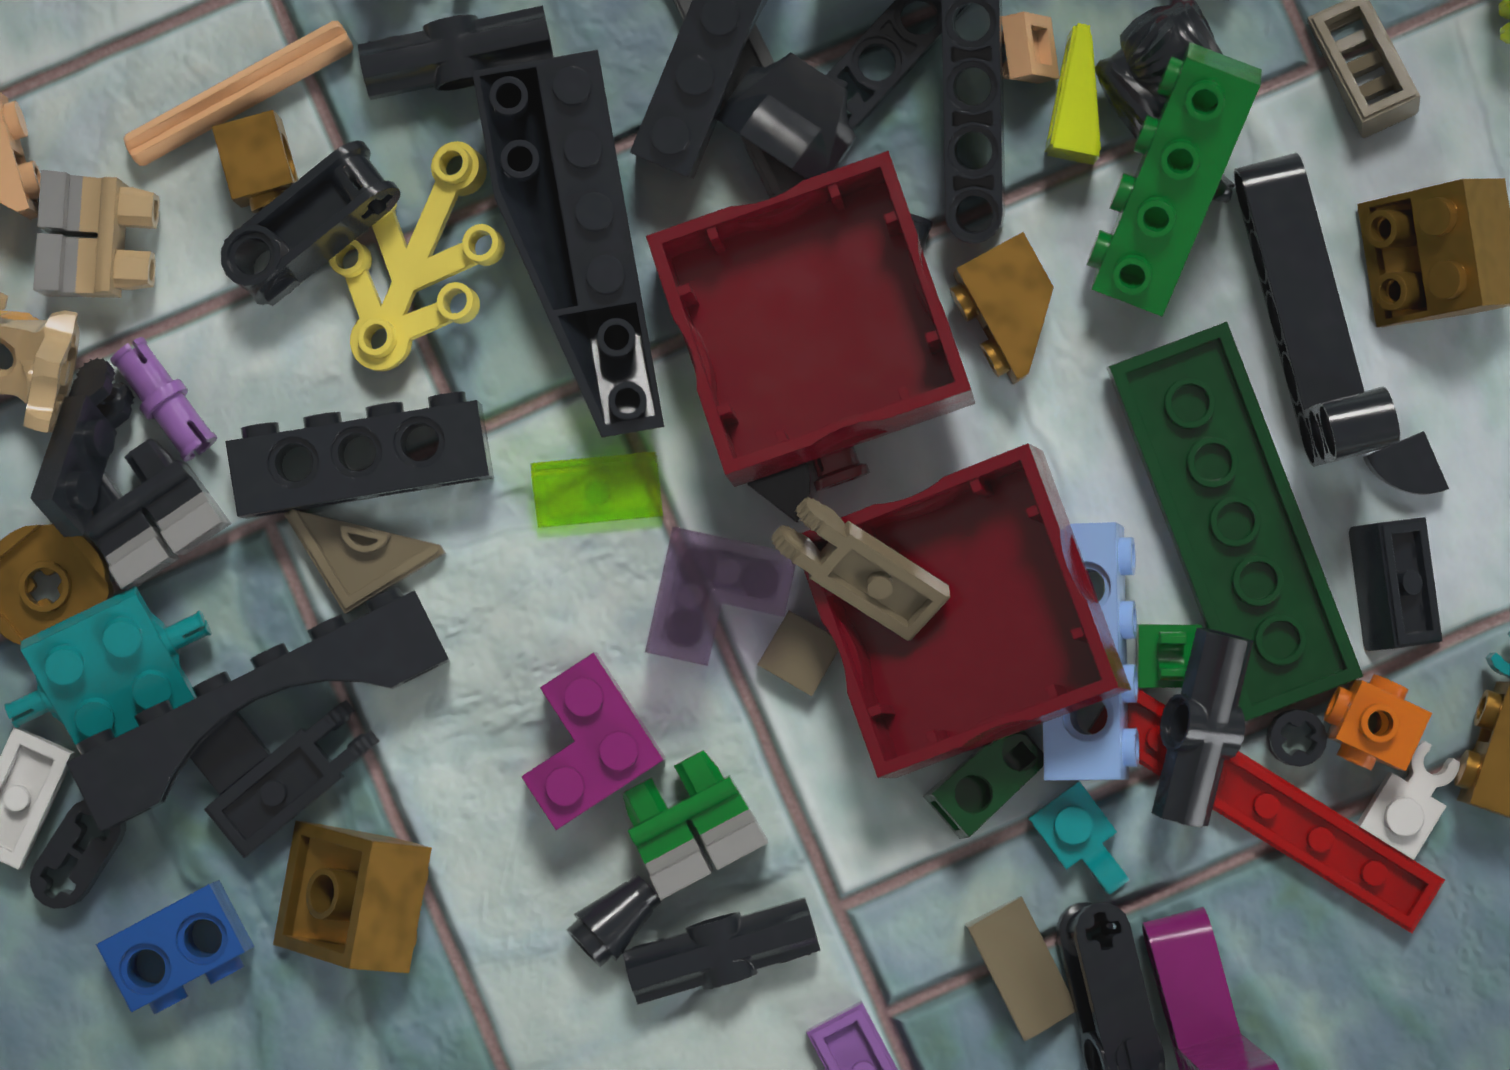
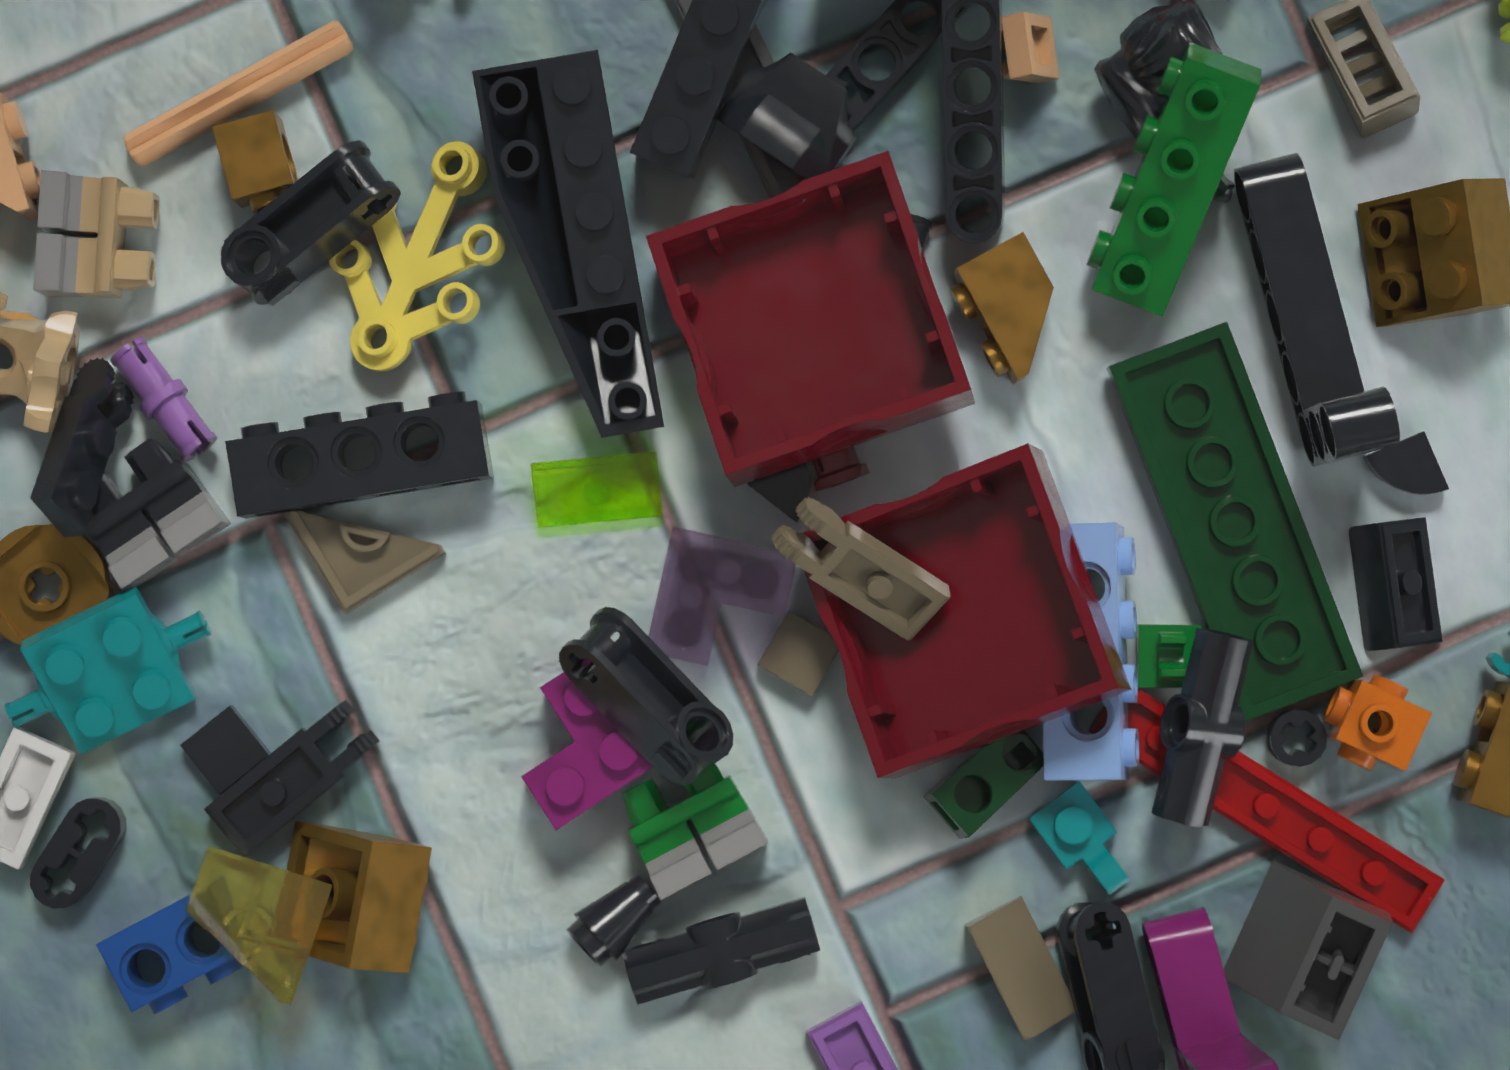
(138, 769): black arch -> none
(259, 916): none -> clear yellow slope
(451, 50): black piece -> none
(647, 697): none -> black piece
(1075, 118): neon yellow slope -> none
(1307, 949): none -> dark grey slope
(1403, 809): white plate -> none

